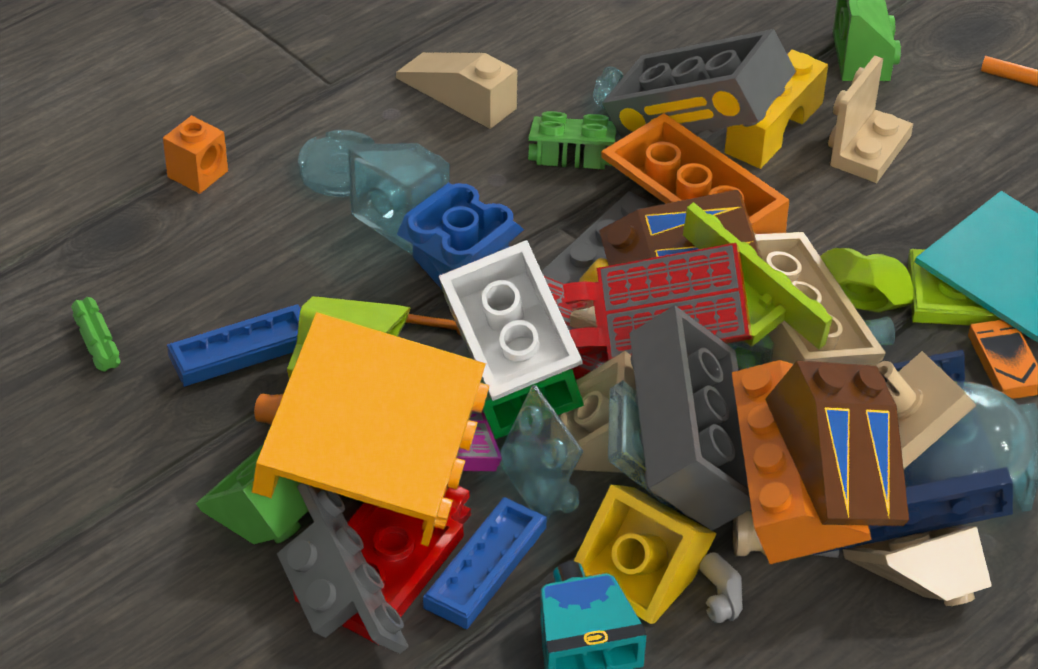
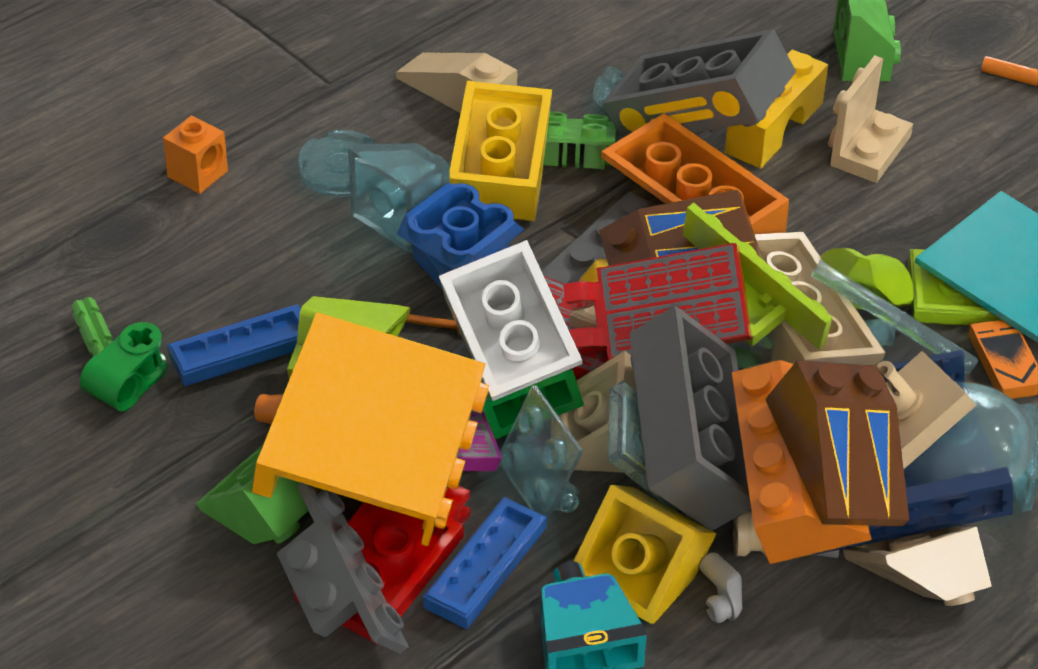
(126, 367): none -> green piece
(502, 144): none -> yellow slope
(888, 313): none -> clear light blue bar

